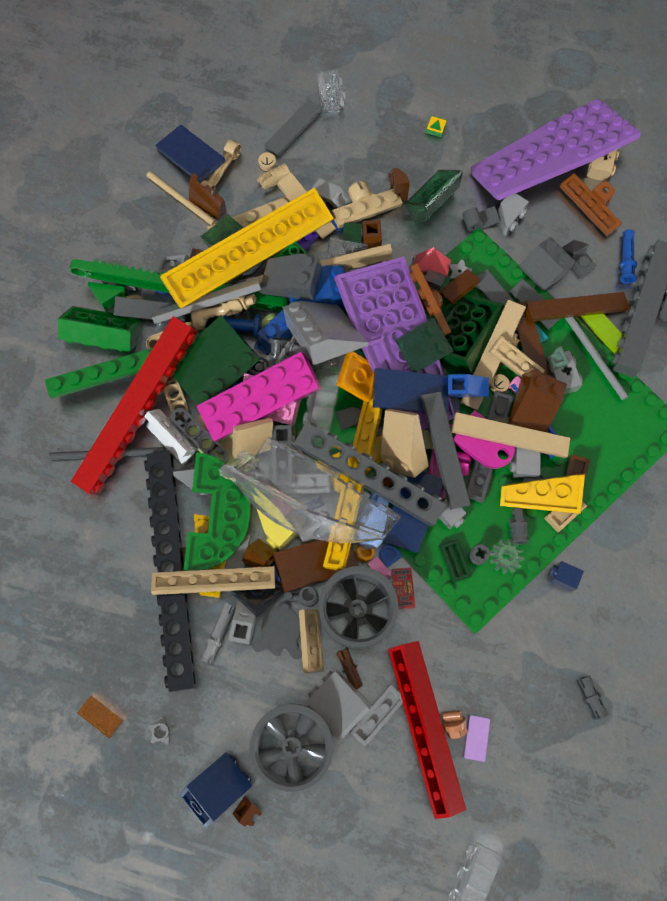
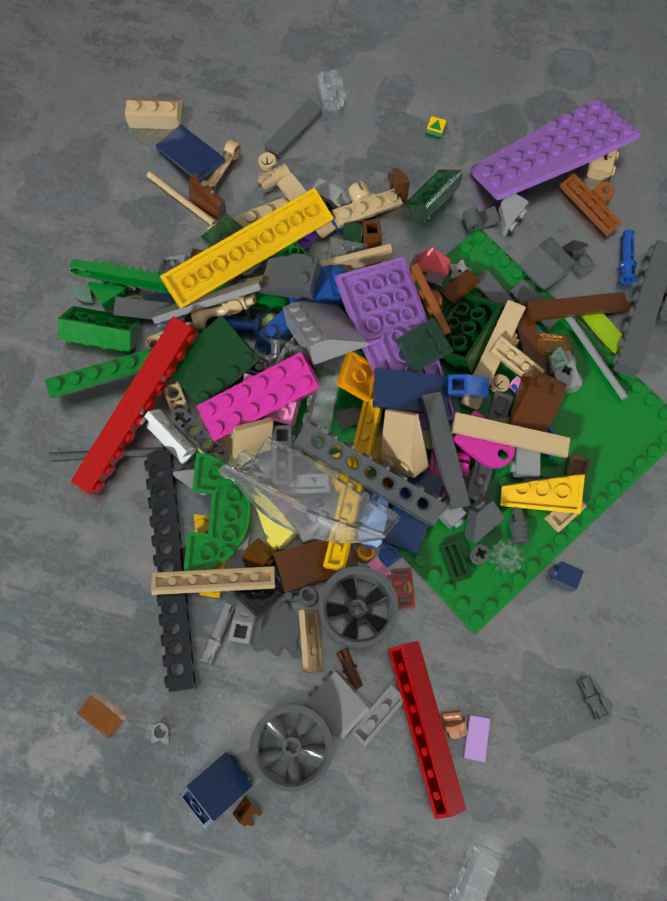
(83, 293): none -> sand green tile
(153, 112): none -> tan slope
(482, 519): none -> dark grey slope
(549, 343): none -> clear orange tile

